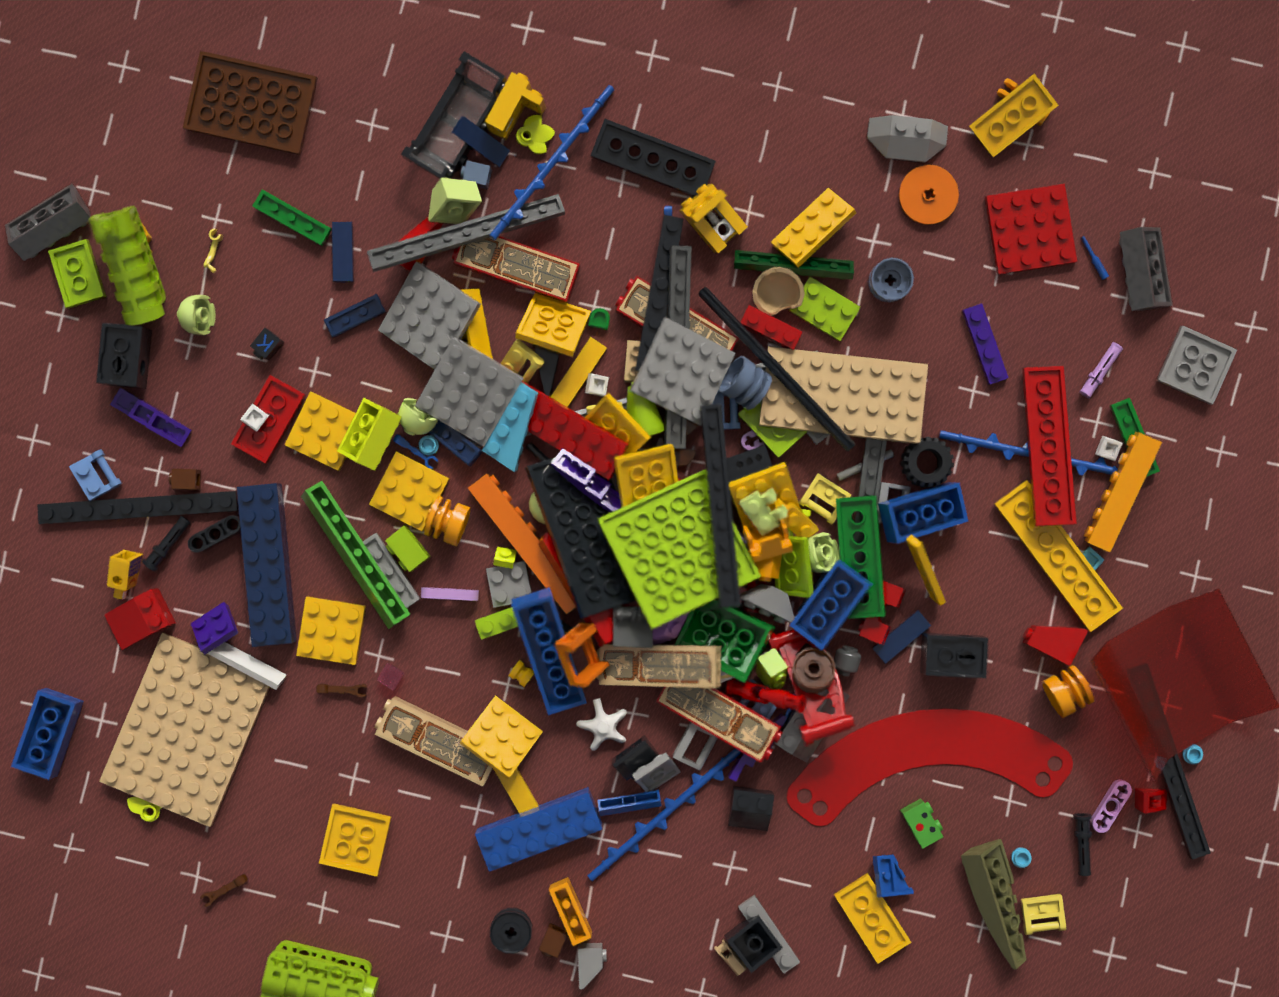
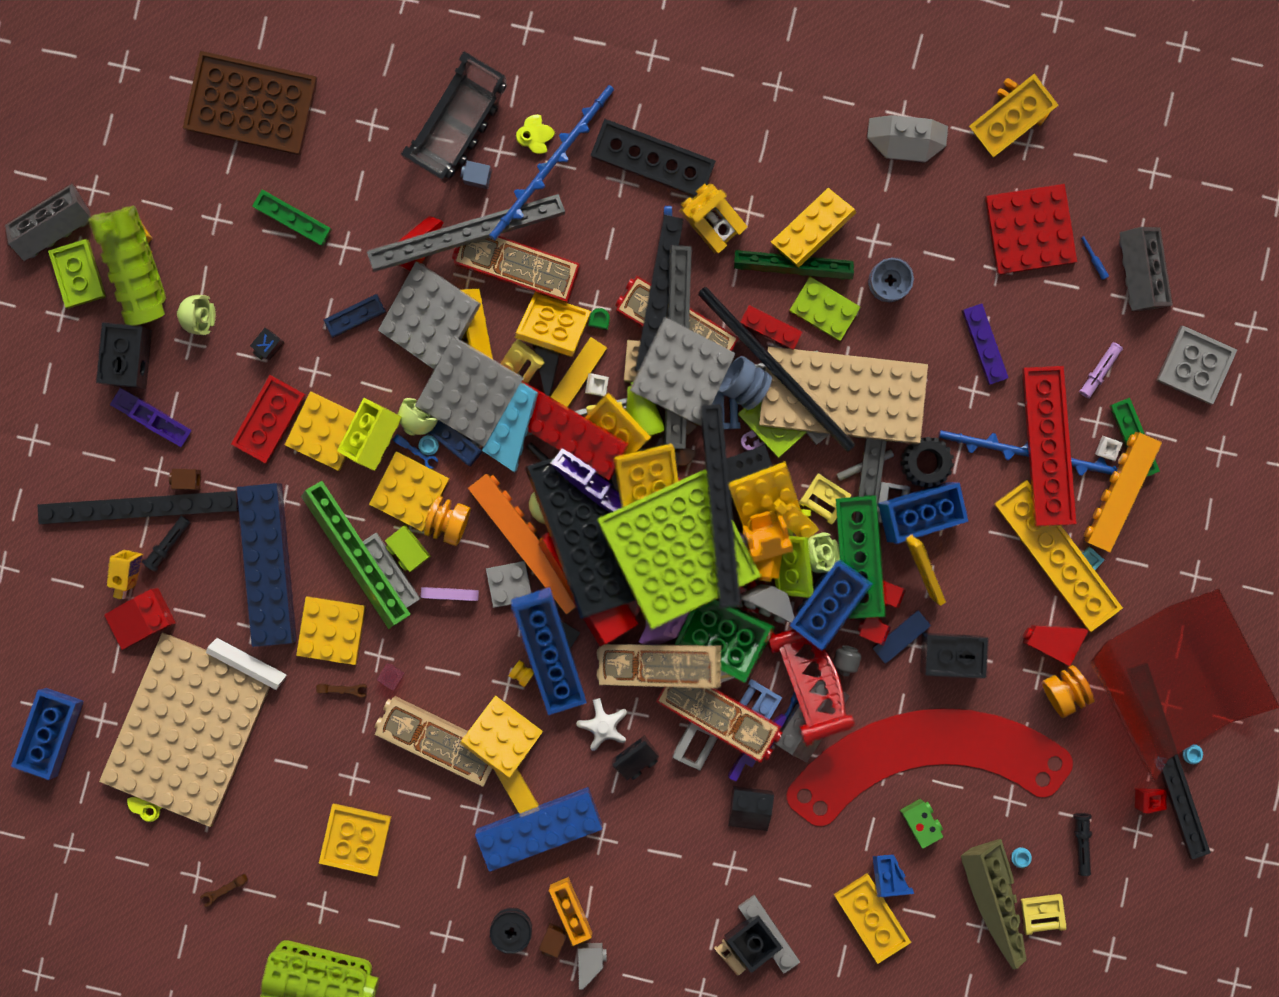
(89, 479): medium blue plate -> none
(207, 534): black beam -> none
(211, 255): light yellow piece -> none
(214, 628): dark purple plate -> none
(254, 417): white tile -> none
(342, 252): dark blue tile -> none
(453, 201): yellowish green slope -> none
(480, 141): dark blue tile -> none
(496, 623): lime brick -> none
(505, 557): neon yellow plate -> none
(511, 102): yellow brick -> none
(568, 643): orange window -> none
(629, 803): blue piece -> none
(631, 628): dark grey hinge -> none
(656, 772): light grey plate -> none
(660, 820): blue plant -> none
(759, 512): yellowish green plate -> none
(772, 669): lime brick -> none
(777, 290): tan cylinder -> none
(777, 697): red piece -> none
(813, 682): reddish brown wheel -> none
(943, 189): orange piece -> none
(1119, 805): lavender beam -> none

